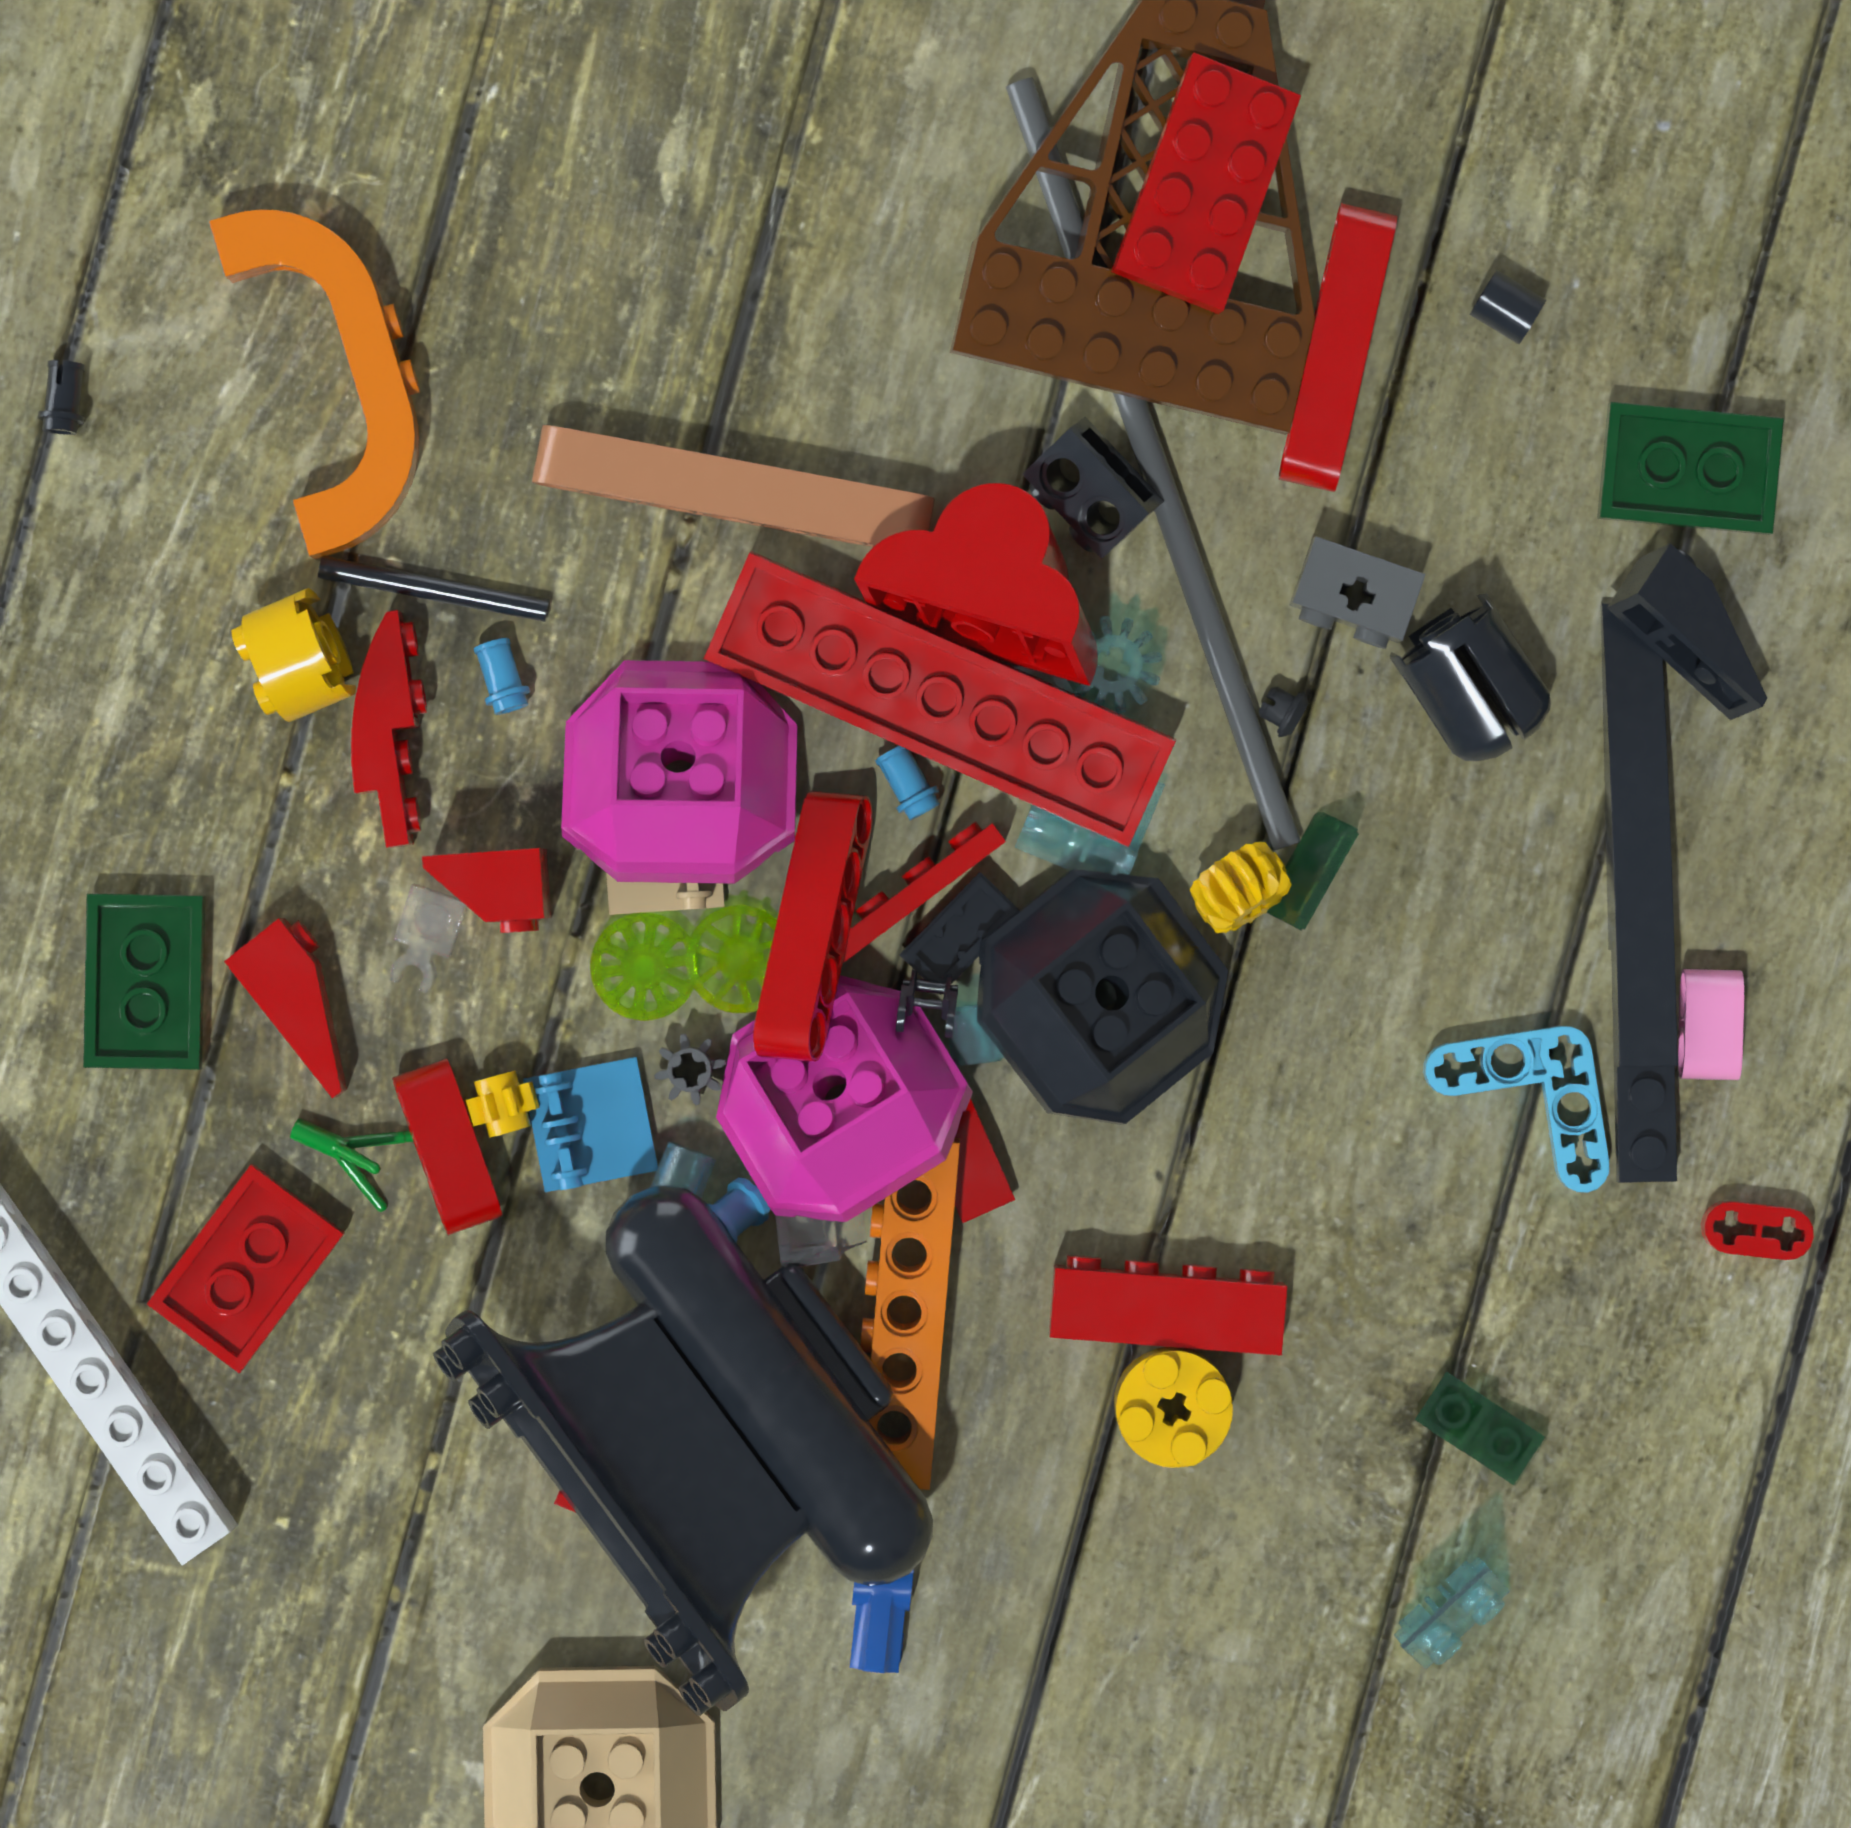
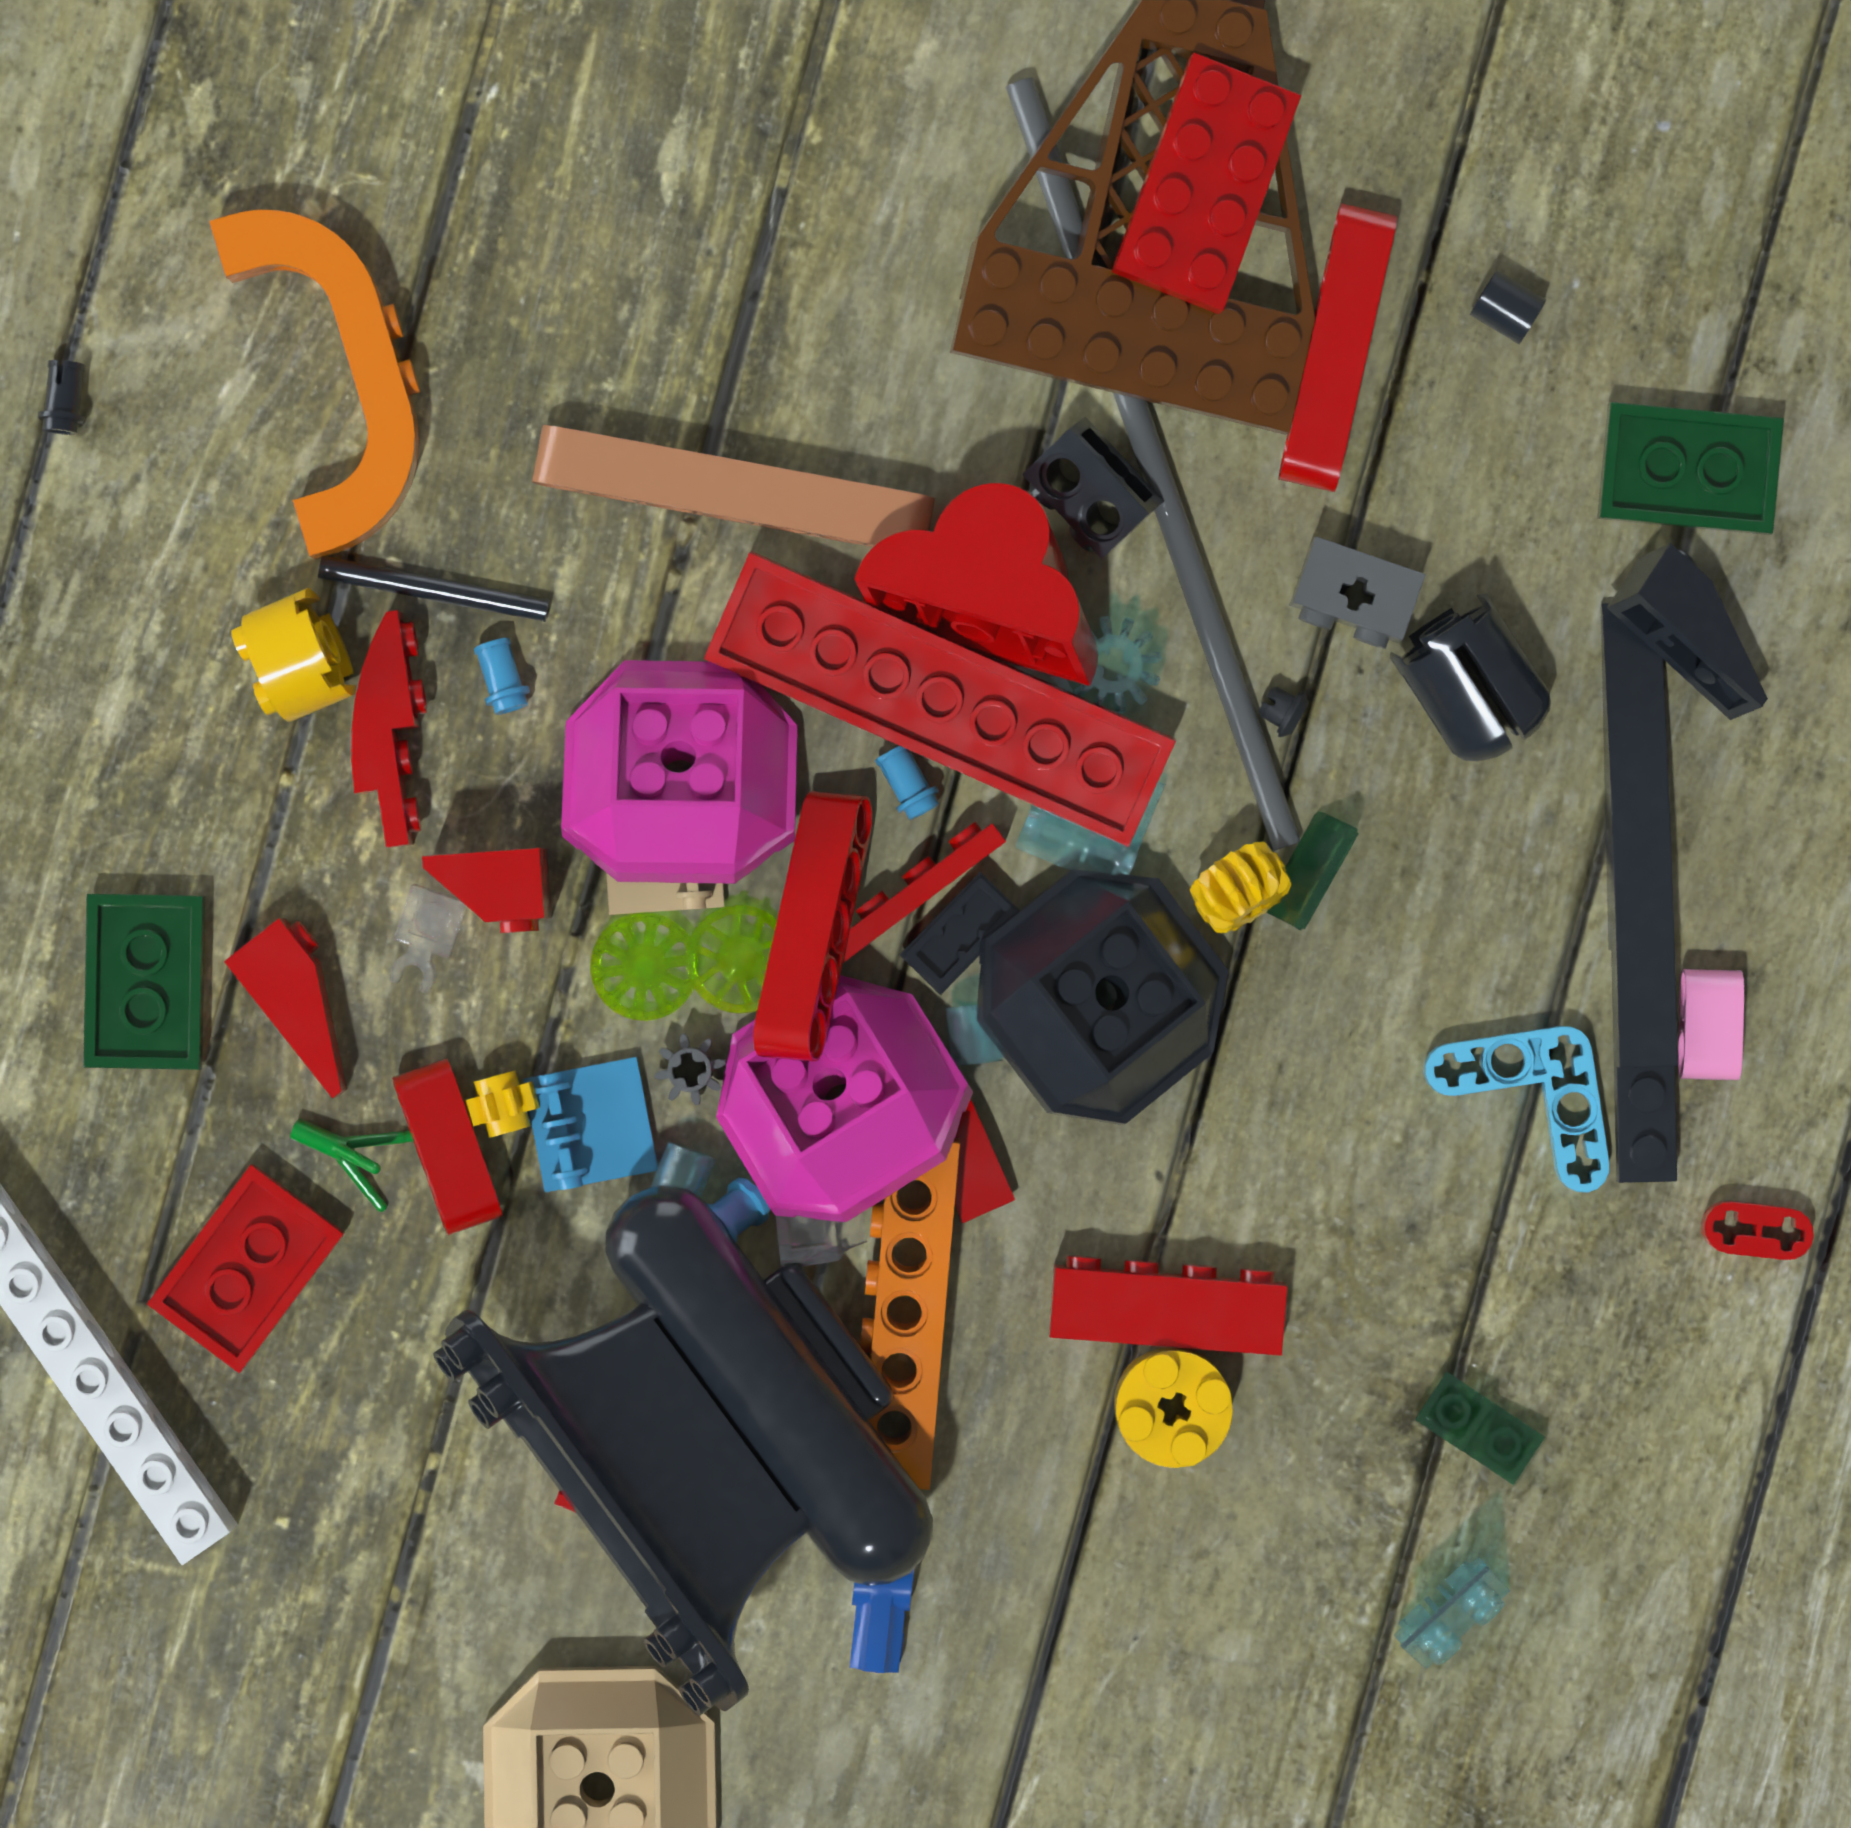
(908, 1000): black piece -> none

